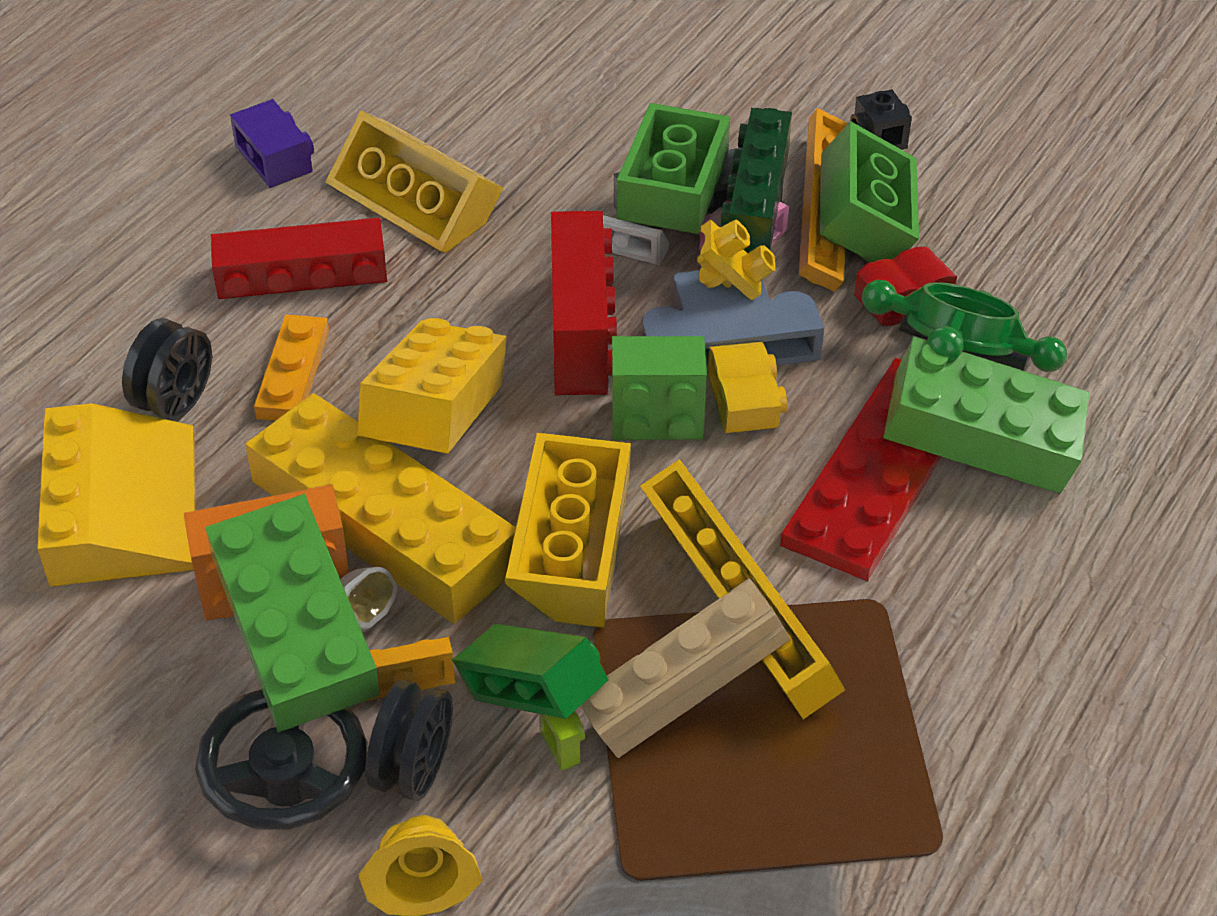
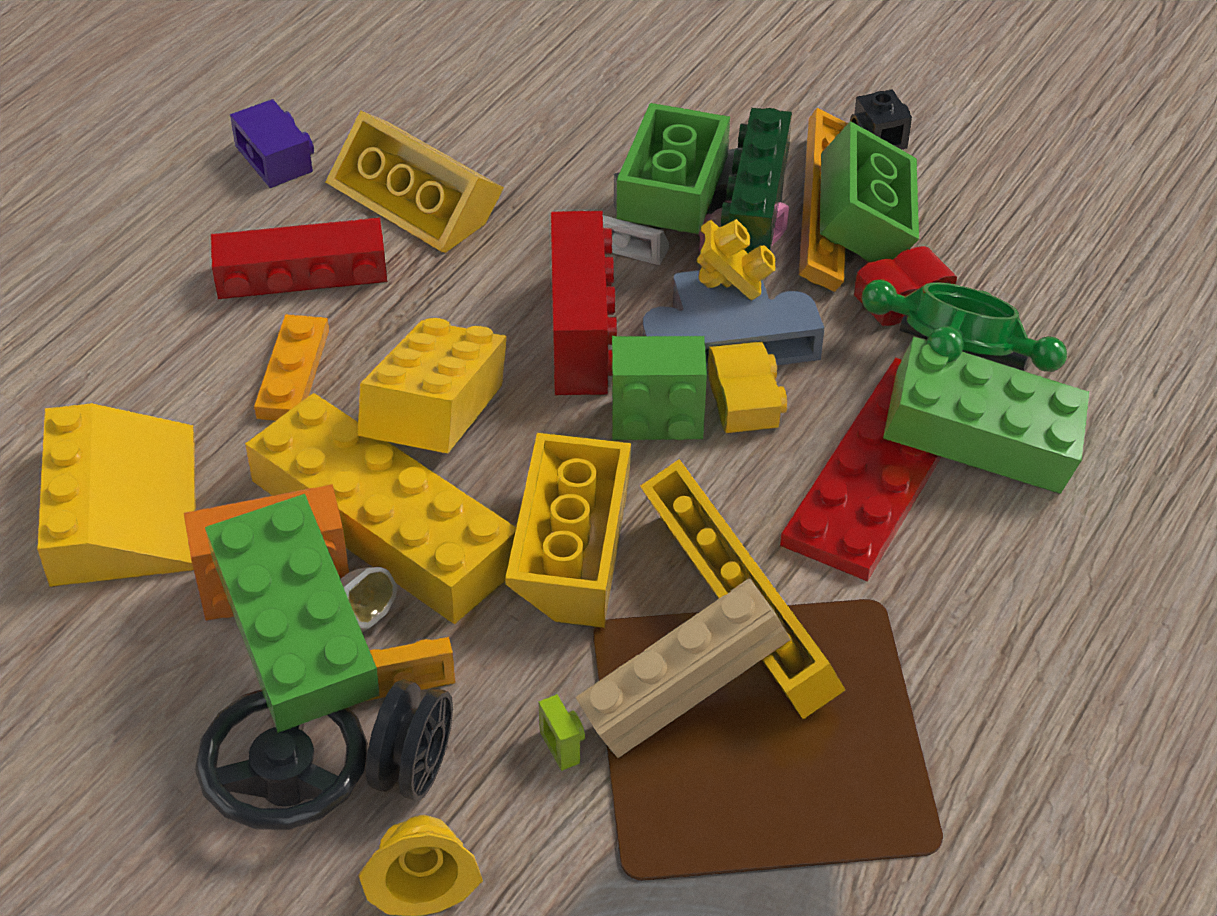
(167, 369): black wheel -> none
(531, 670): green brick -> none

